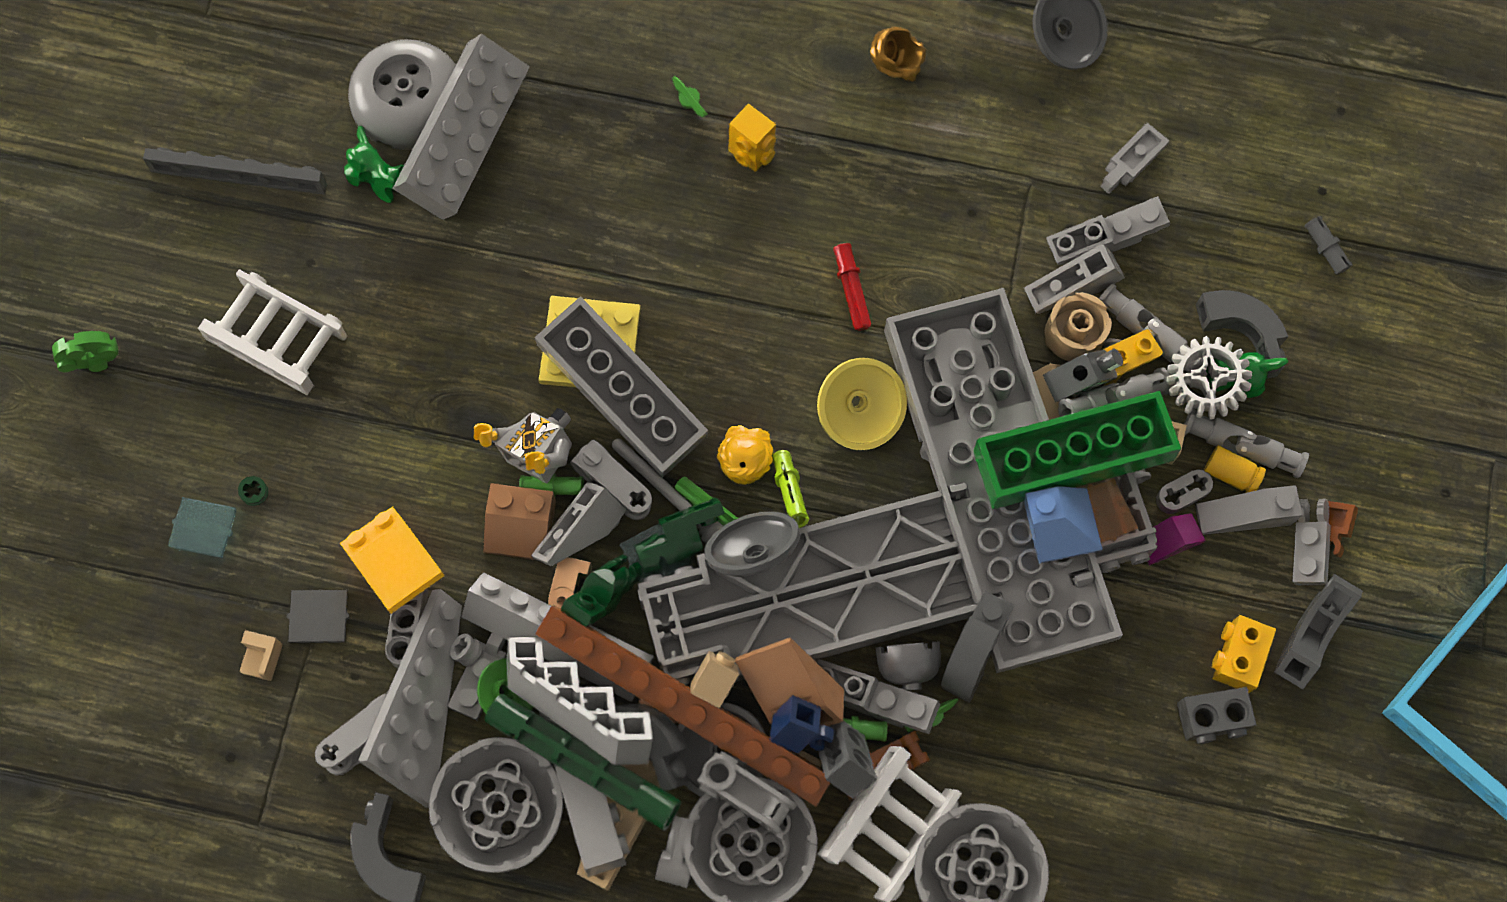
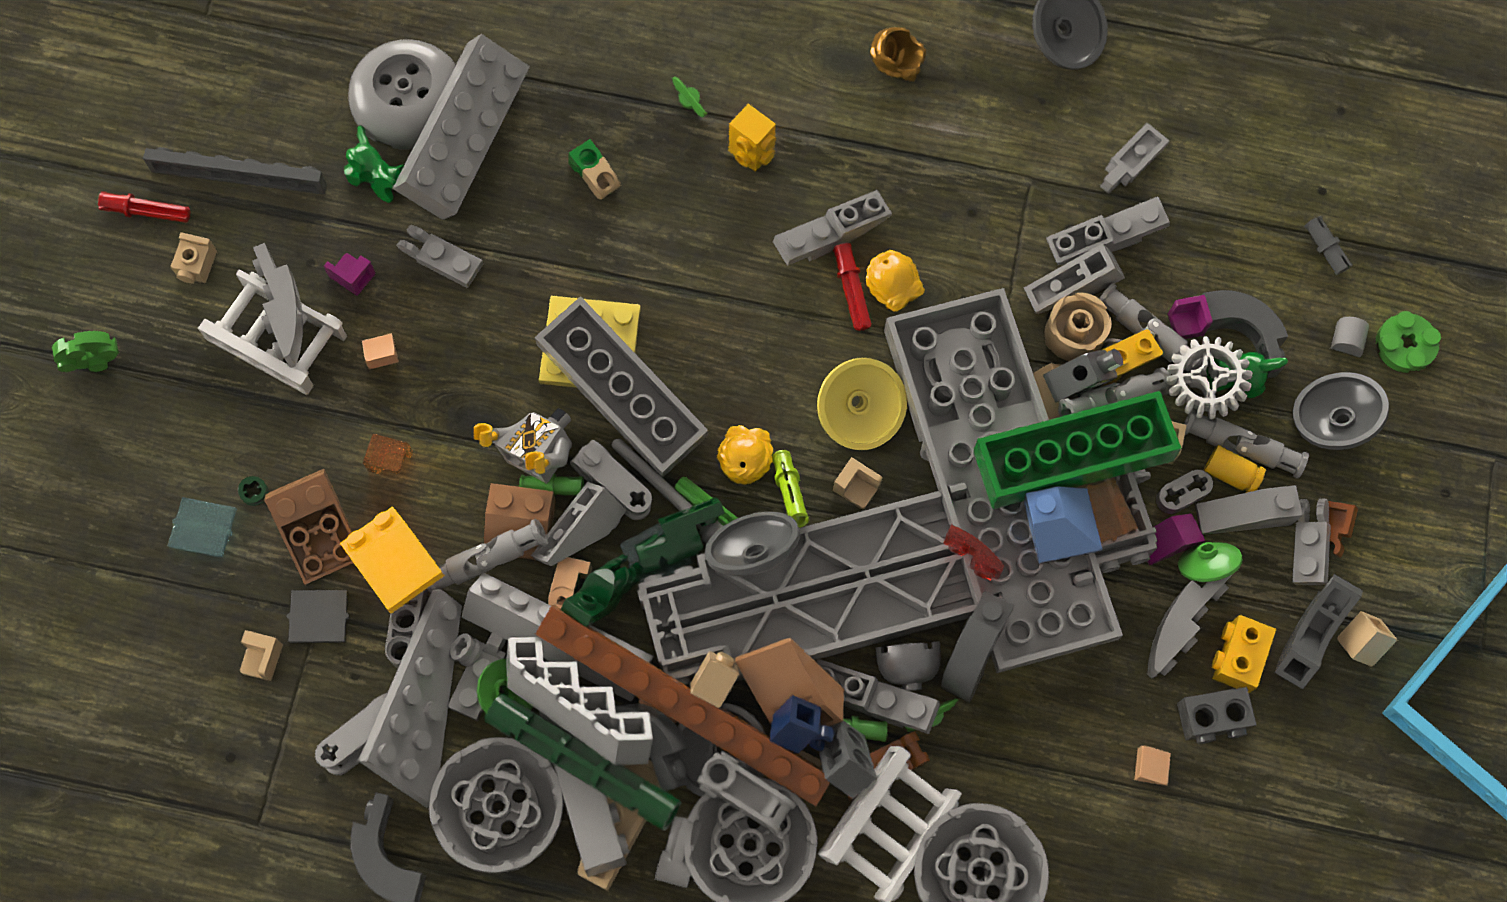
(130, 205): none -> red axle
(199, 266): none -> tan brick
(284, 306): none -> light grey slope
(311, 525): none -> medium nougat slope
(351, 272): none -> magenta panel
(380, 351): none -> light nougat slope
(386, 454): none -> clear orange panel
(442, 257): none -> light grey hinge
(496, 552): none -> light grey piece
(593, 169): none -> leg
(837, 227): none -> light grey slope
(857, 483): none -> tan panel
(893, 280): none -> yellow hair
(983, 562): none -> clear red slope
(1152, 765): none -> light nougat slope
(1177, 629): none -> light grey slope
(1190, 317): none -> magenta panel
(1210, 561): none -> bright green dish
(1340, 399): none -> dark grey dish
(1350, 335): none -> light grey brick
(1366, 639): none -> tan panel
(1419, 330): none -> bright green plate

